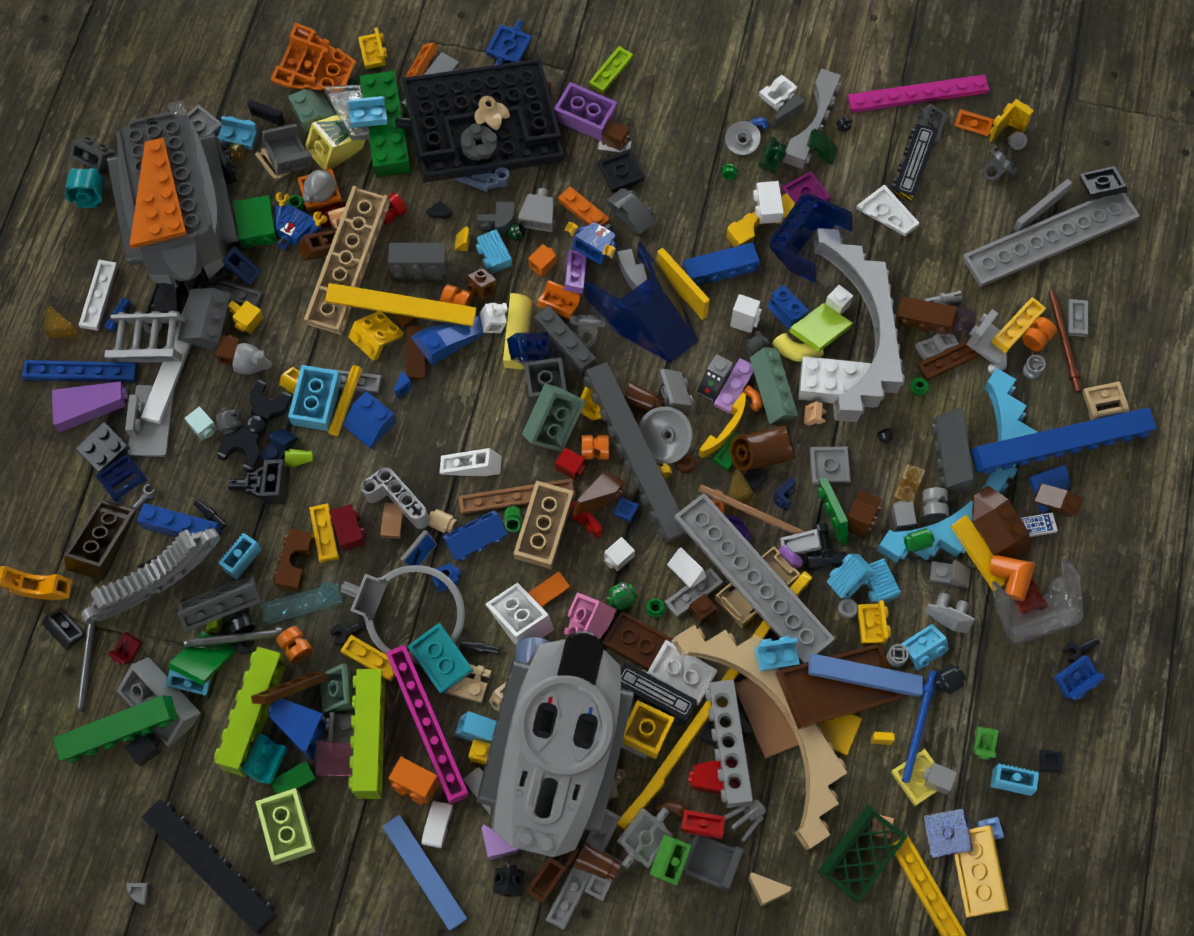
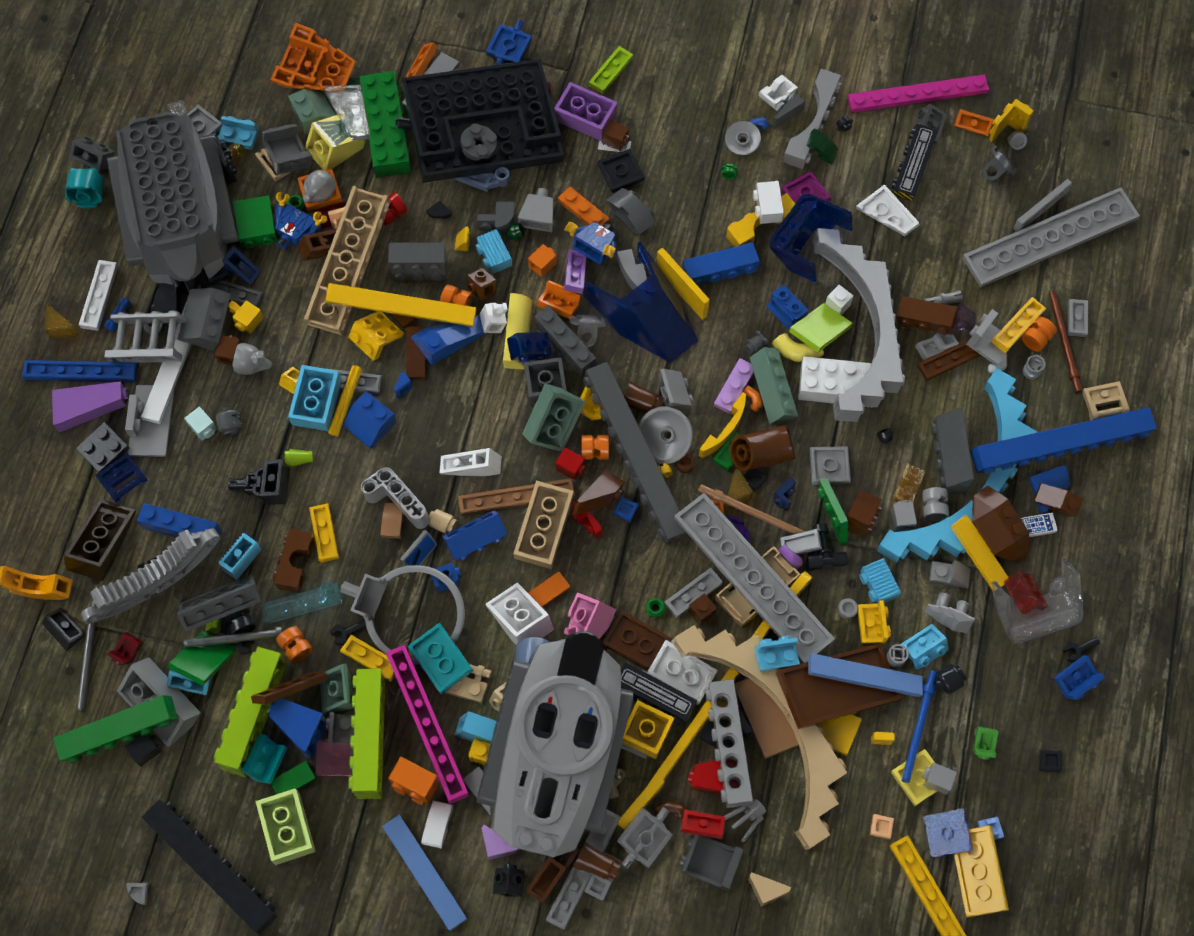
(149, 495): light grey hand -> none
(157, 203): orange wing -> none
(209, 513): black bar -> none
(254, 425): black piece -> none
(265, 112): black tile -> none
(279, 442): dark blue slope -> none
(347, 527): dark red brick -> none
(367, 111): medium azure bracket -> none
(372, 50): yellow bracket -> none
(479, 647): black bar -> none
(491, 115): tan plate -> none
(512, 519): green brick -> none
(618, 554): white brick -> none
(621, 596): green head -> none
(670, 859): bright green brick -> none
(686, 568): white slope -> none
(715, 377): slope -> none
(746, 314): white brick -> none
(772, 155): dark green hips -> none
(814, 413): light nougat tile -> none
(848, 841): dark green fence -> none
(850, 575): medium azure brick -> none
(916, 390): green plate -> none
(919, 540): green brick -> none
(1014, 779): medium azure brick -> none
(1016, 571): orange brick -> none
(1103, 183): black plate -> none

